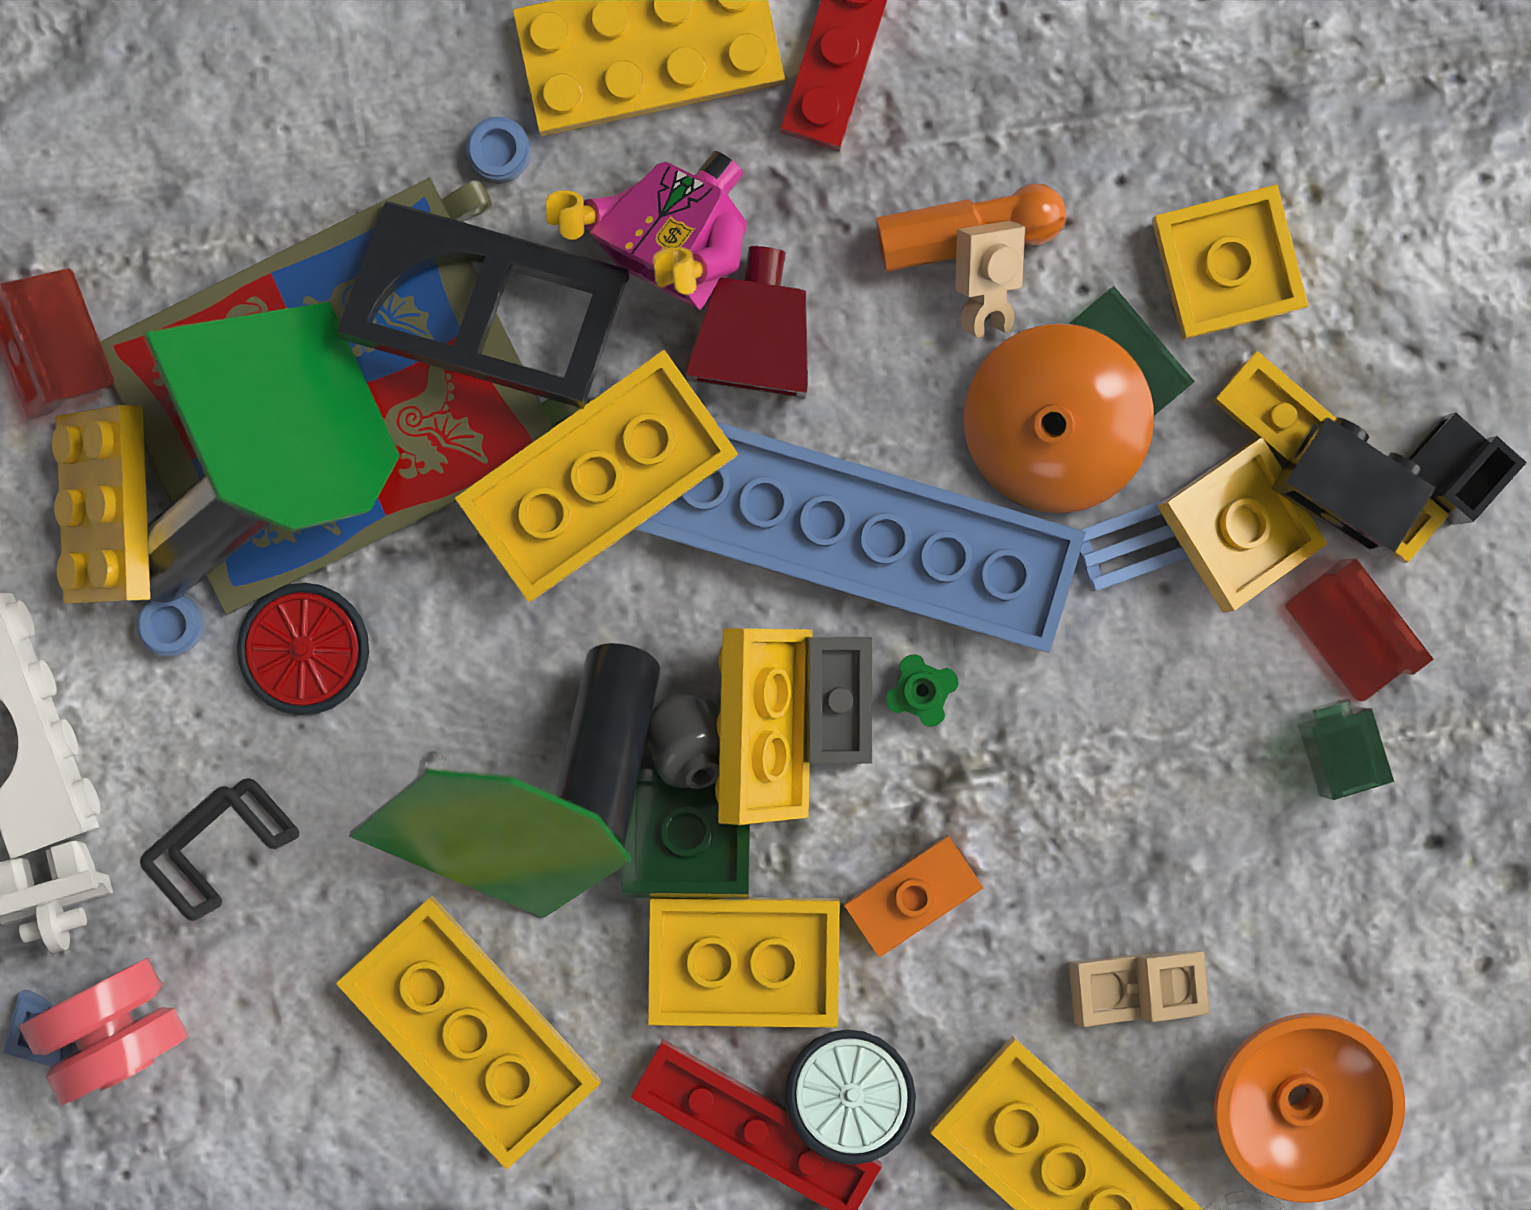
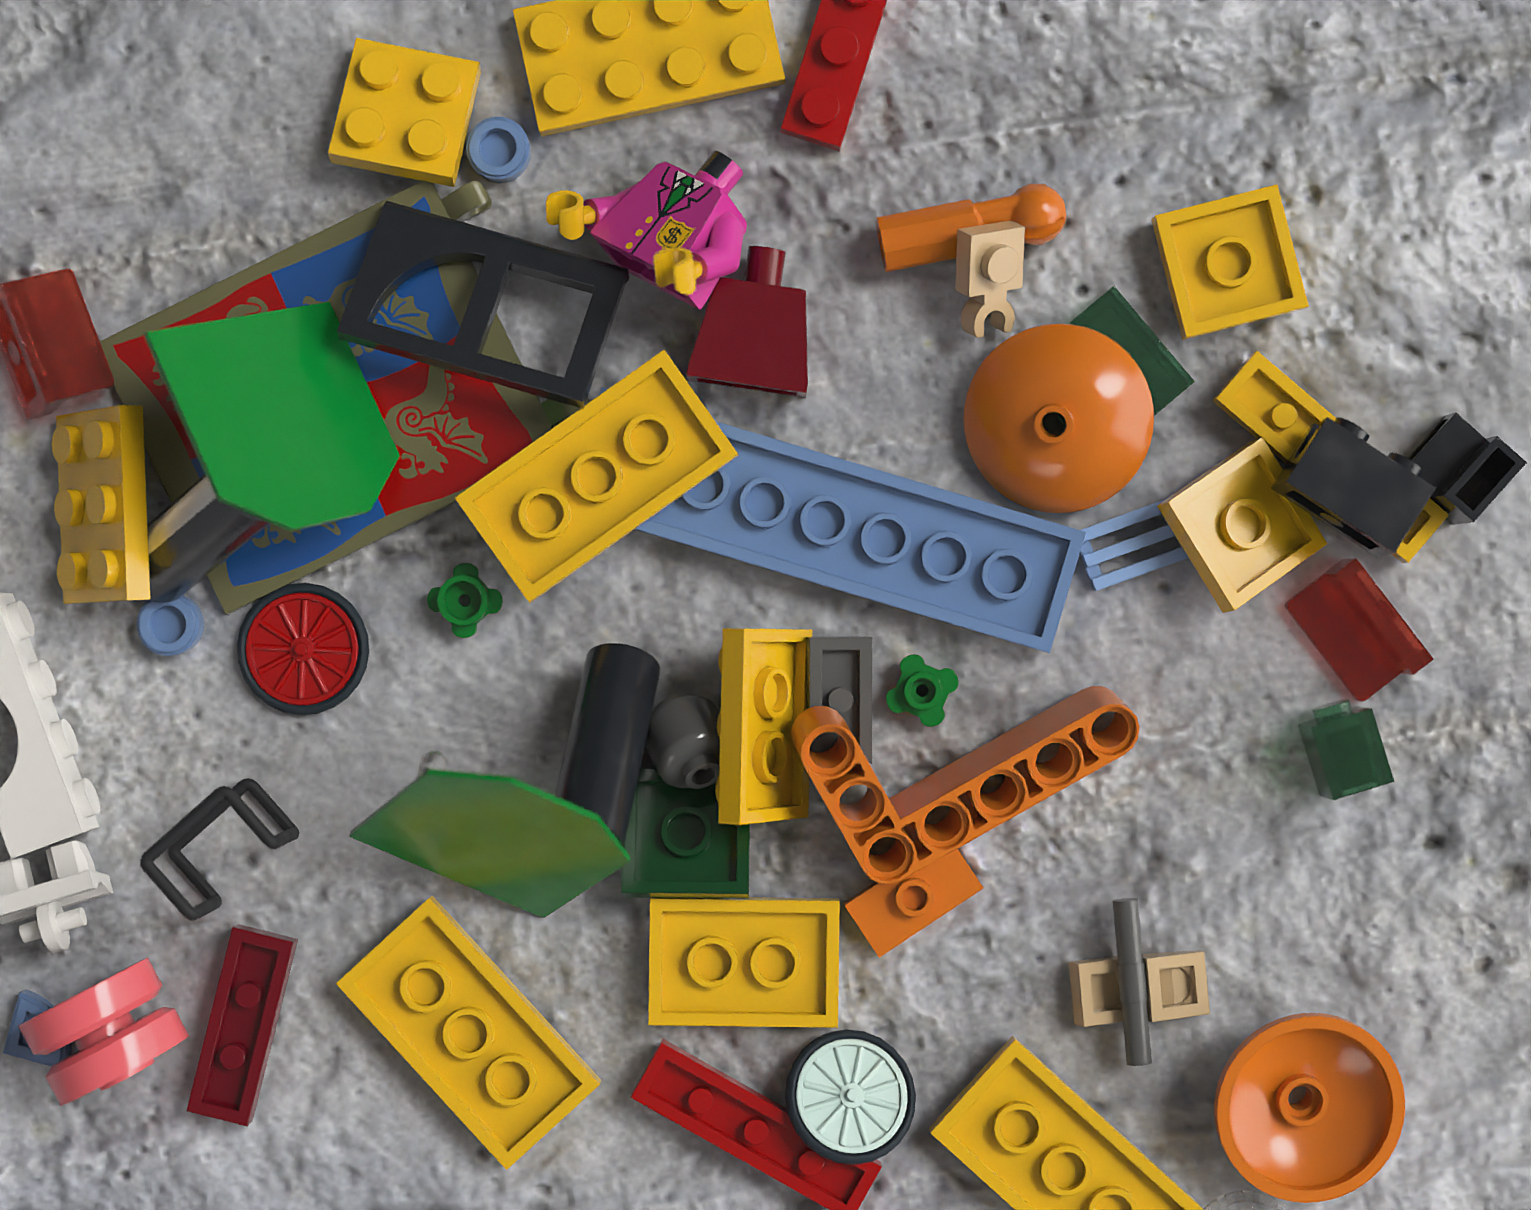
(242, 1025): none -> dark red plate
(404, 112): none -> yellow plate
(446, 600): none -> green plate
(961, 781): none -> orange beam
(1132, 982): none -> dark grey piece

